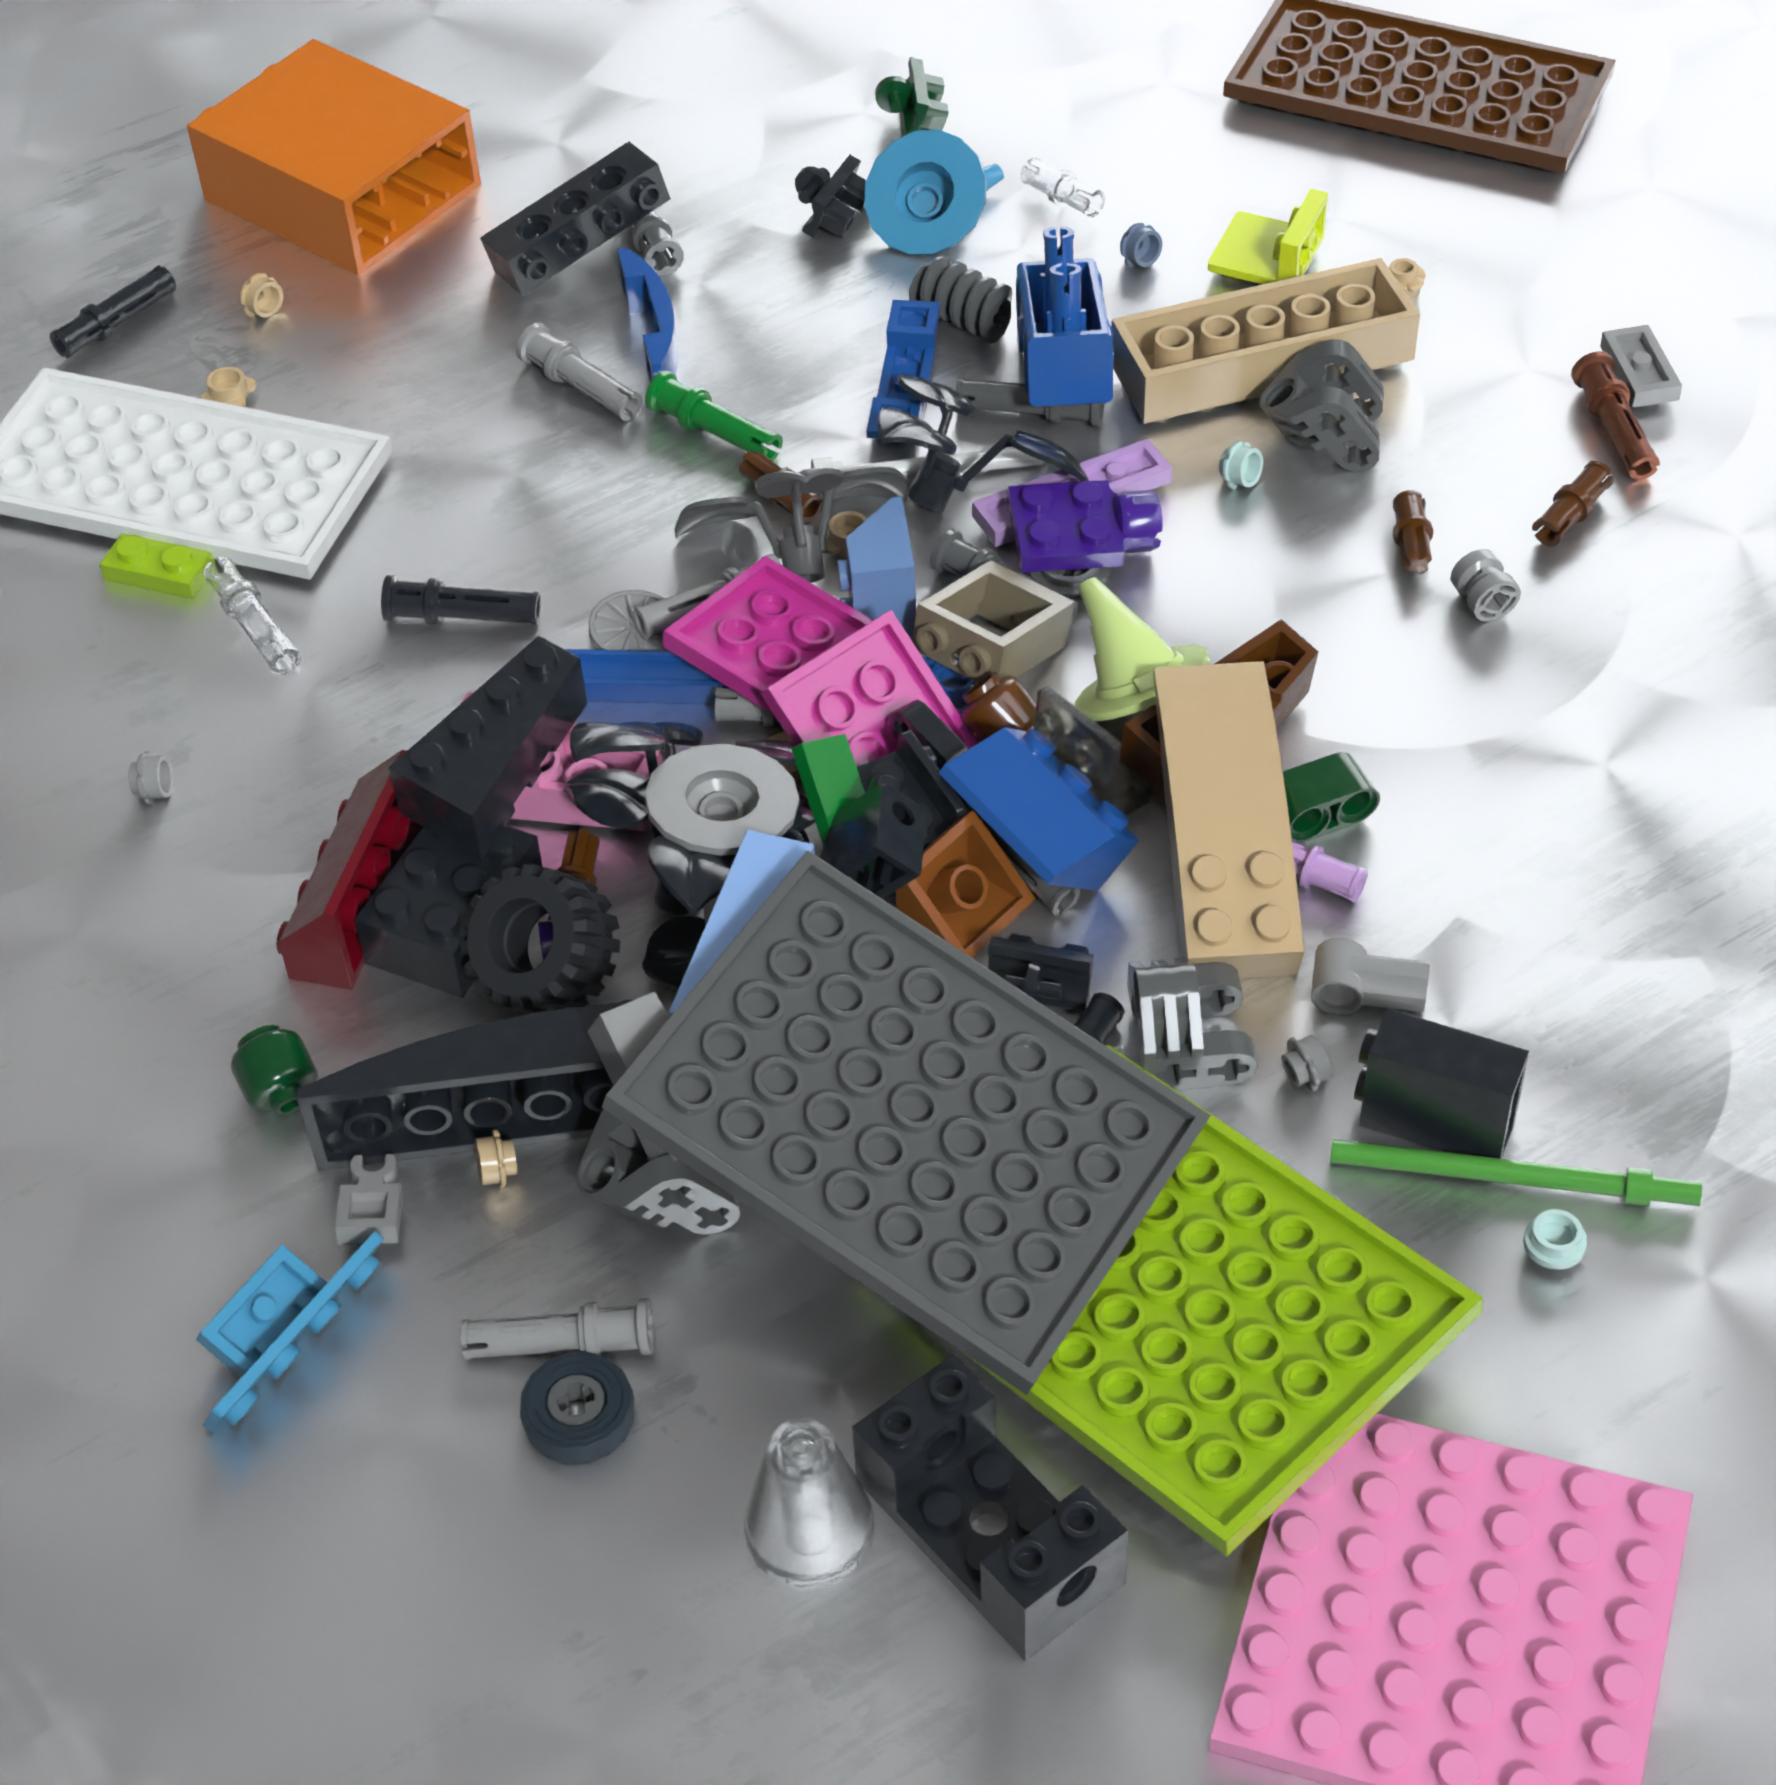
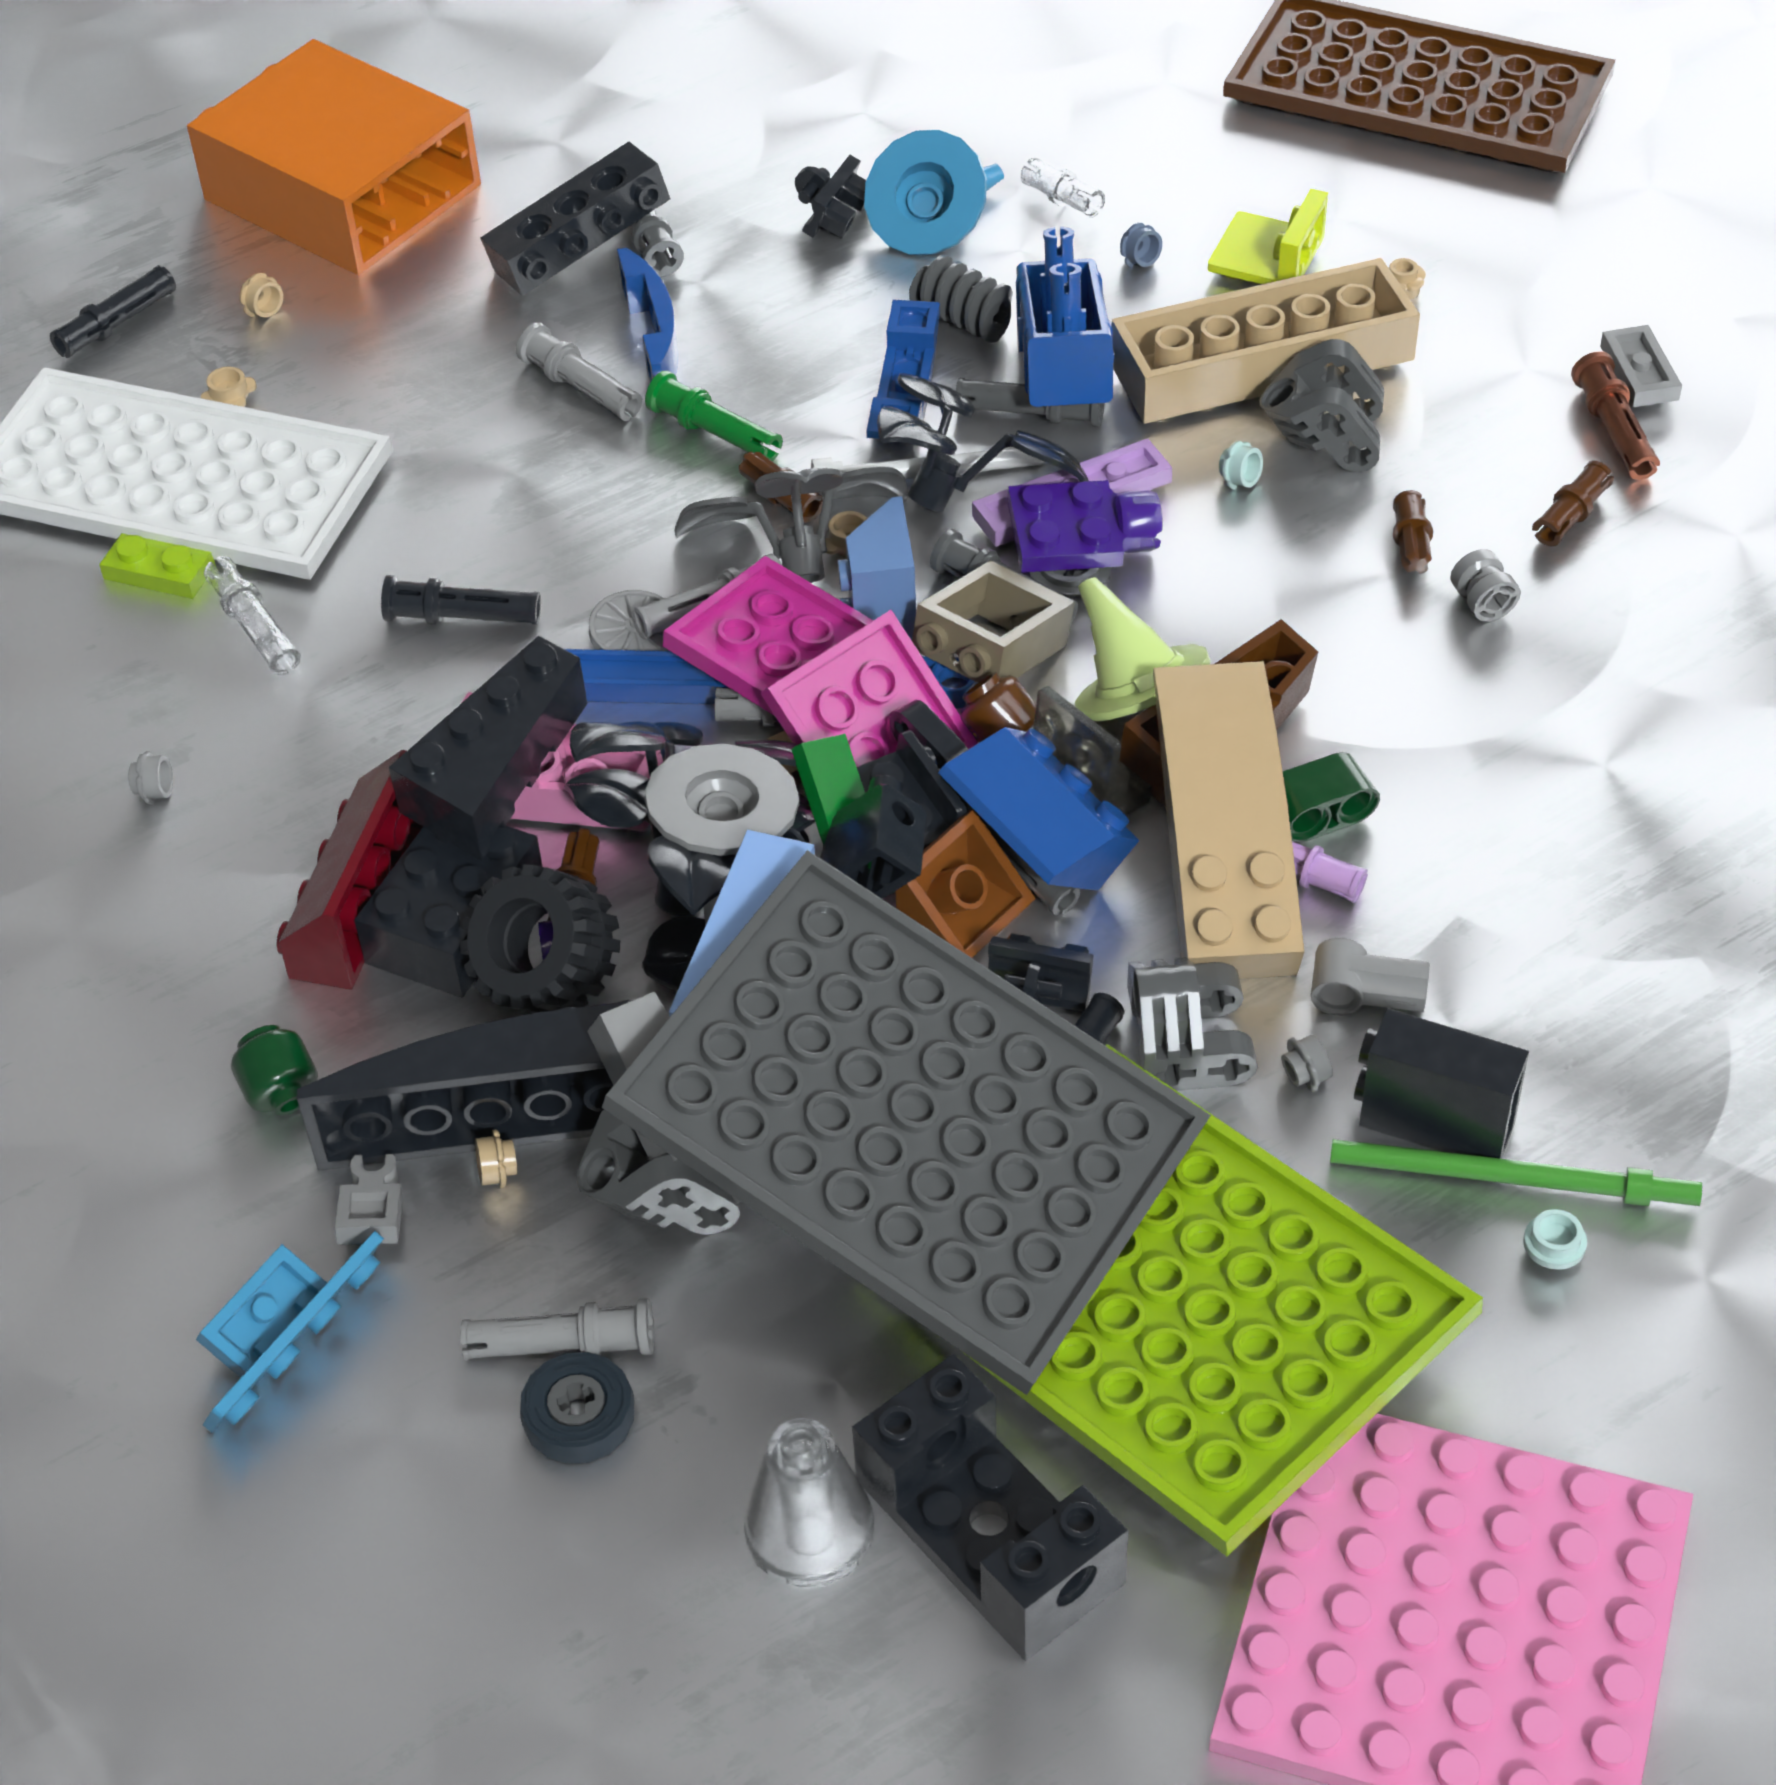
(915, 98): dark green hips -> none

